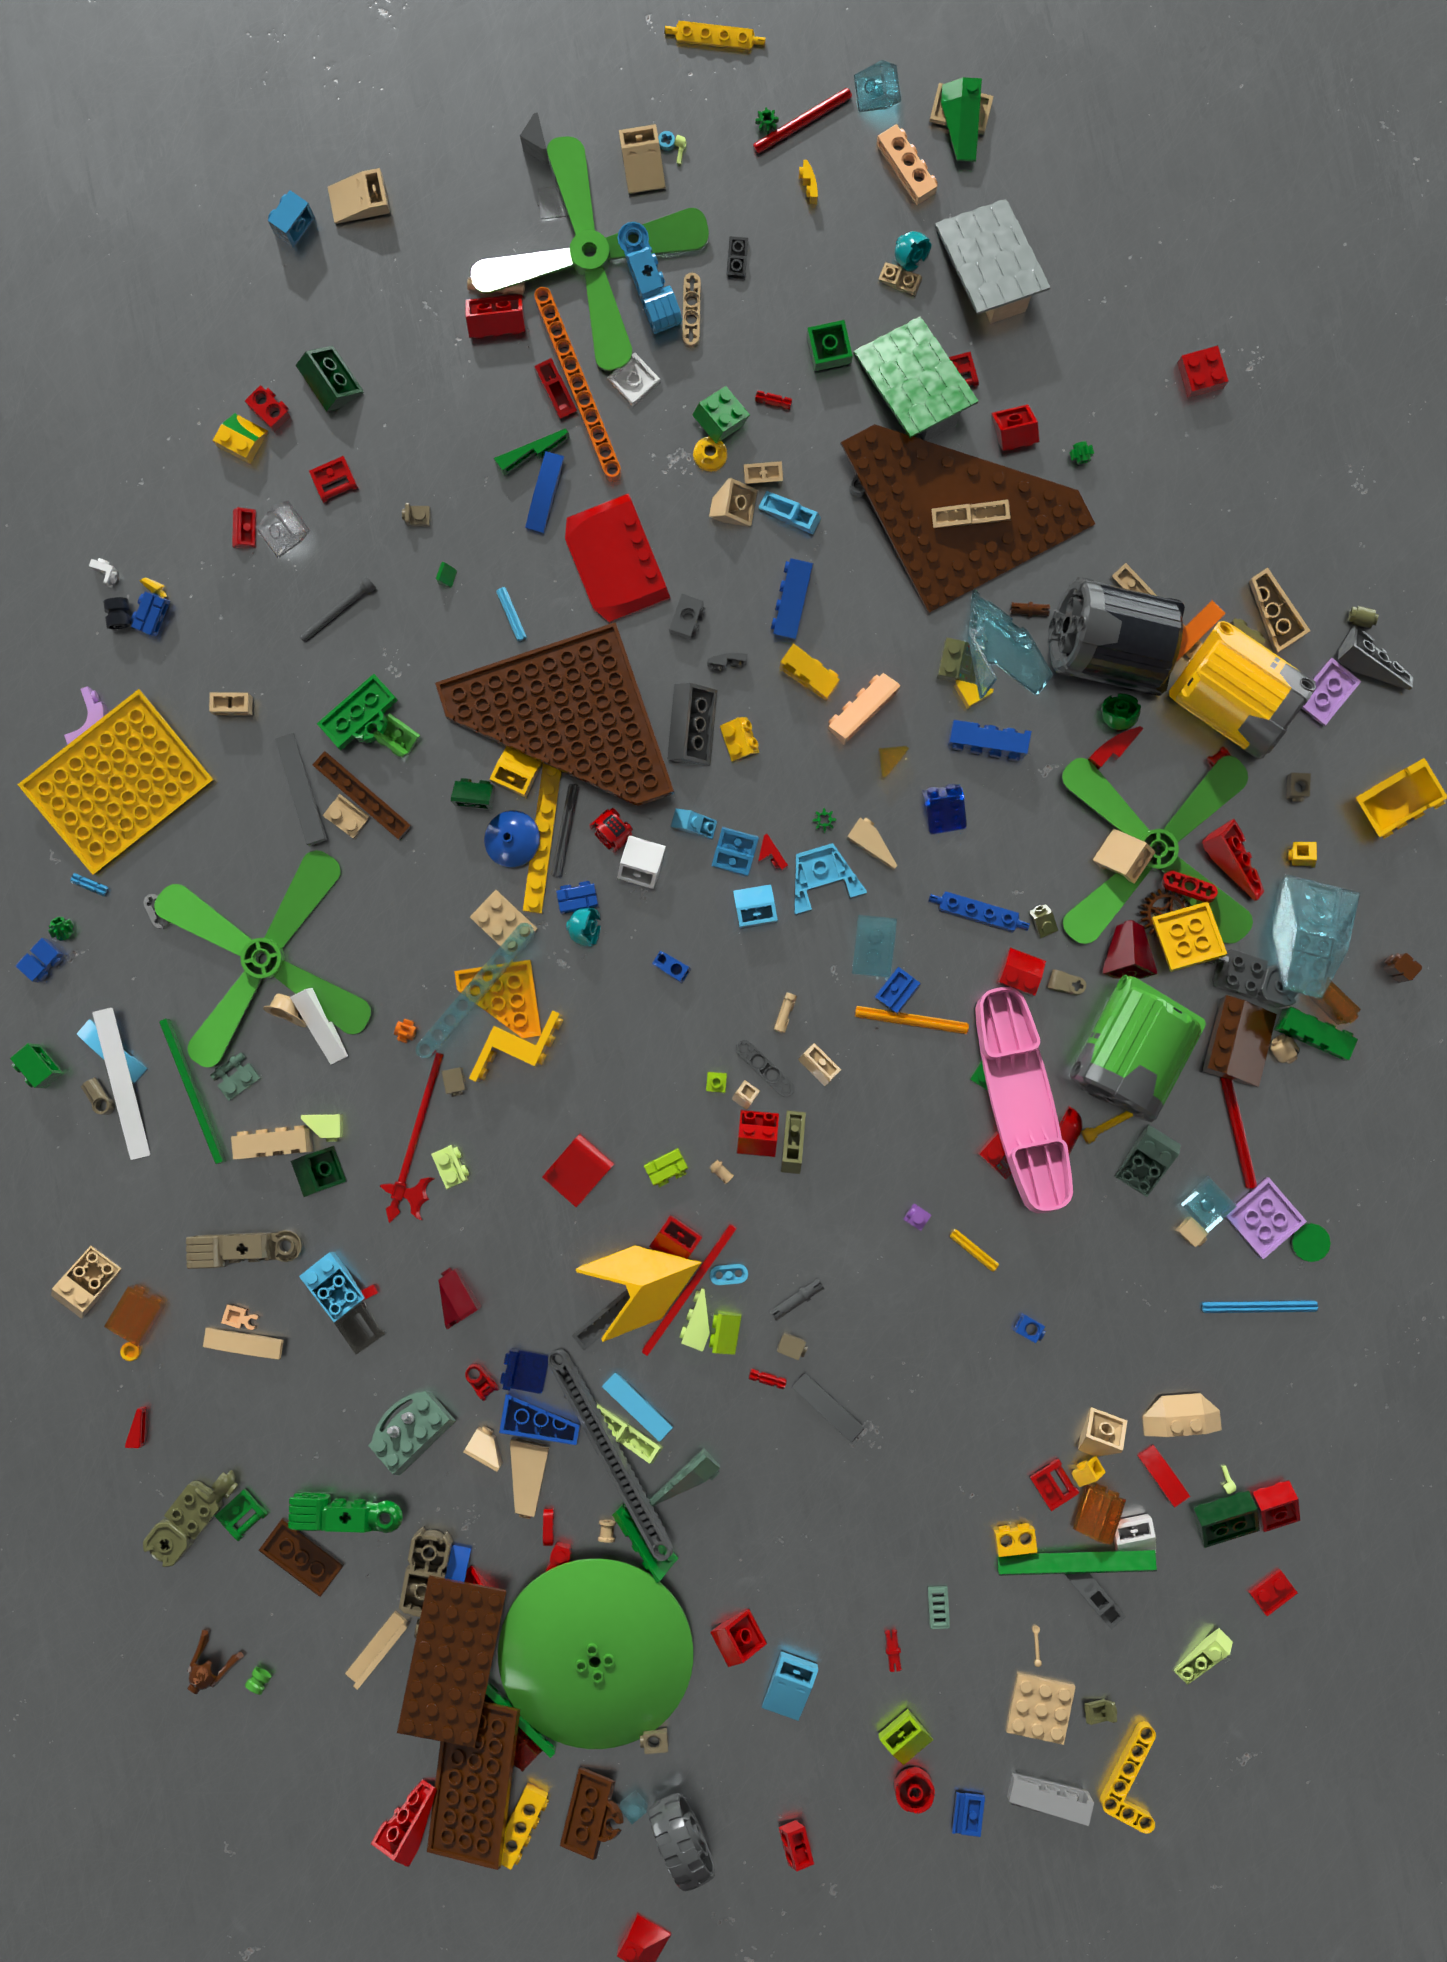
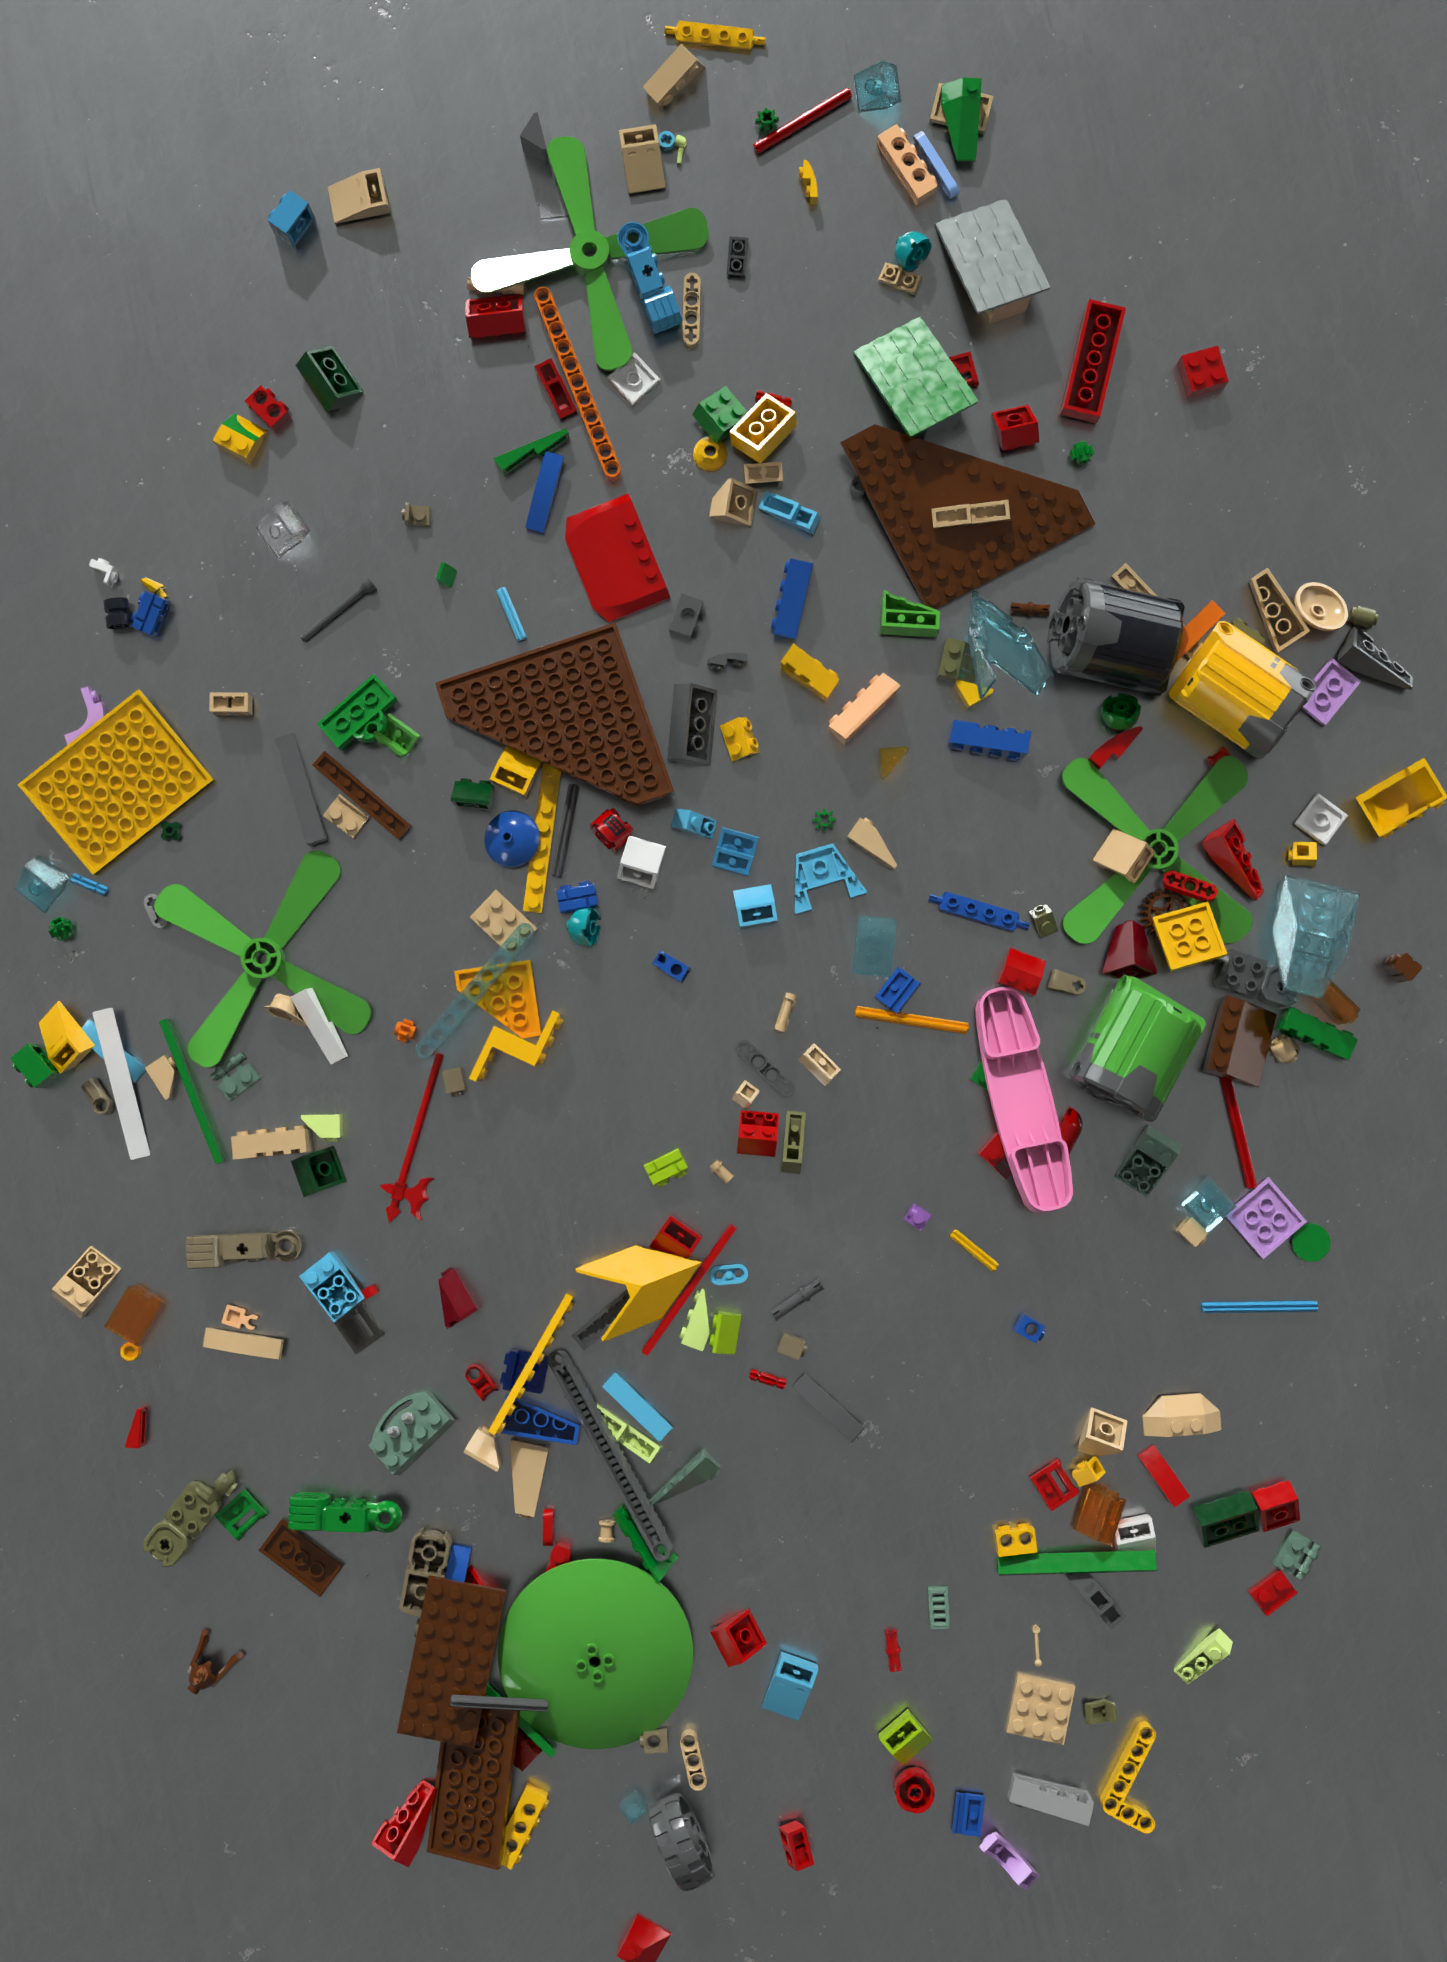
(32, 967): blue piece -> none
(41, 883): none -> clear light blue slope
(64, 1038): none -> yellow slope
(164, 1075): none -> tan slope
(175, 830): none -> dark green plate
(244, 528): red slope -> none
(258, 1680): bright green wheel -> none
(330, 473): red plate -> none
(377, 1649): tan fence -> none
(450, 1167): yellowish green bracket -> none
(501, 1703): none -> dark grey axle
(527, 1373): none -> yellow plate
(578, 1170): red door -> none
(590, 1814): reddish brown plate -> none
(673, 75): none -> tan wedge
(693, 1769): none -> tan beam
(716, 1082): lime brick -> none
(763, 428): none -> yellow brick
(769, 849): red slope -> none
(829, 345): green brick -> none
(907, 618): none -> bright green wedge
(936, 165): none -> light blue beam
(945, 808): clear blue bracket -> none
(1010, 1859): none -> lavender arch
(1091, 1134): yellow piece -> none
(1093, 361): none -> red brick
(1229, 1487): yellowish green hand -> none
(1291, 1551): none -> sand green plate
(1304, 780): dark tan brick -> none
(1321, 607): none -> tan dish
(1321, 819): none -> white plate

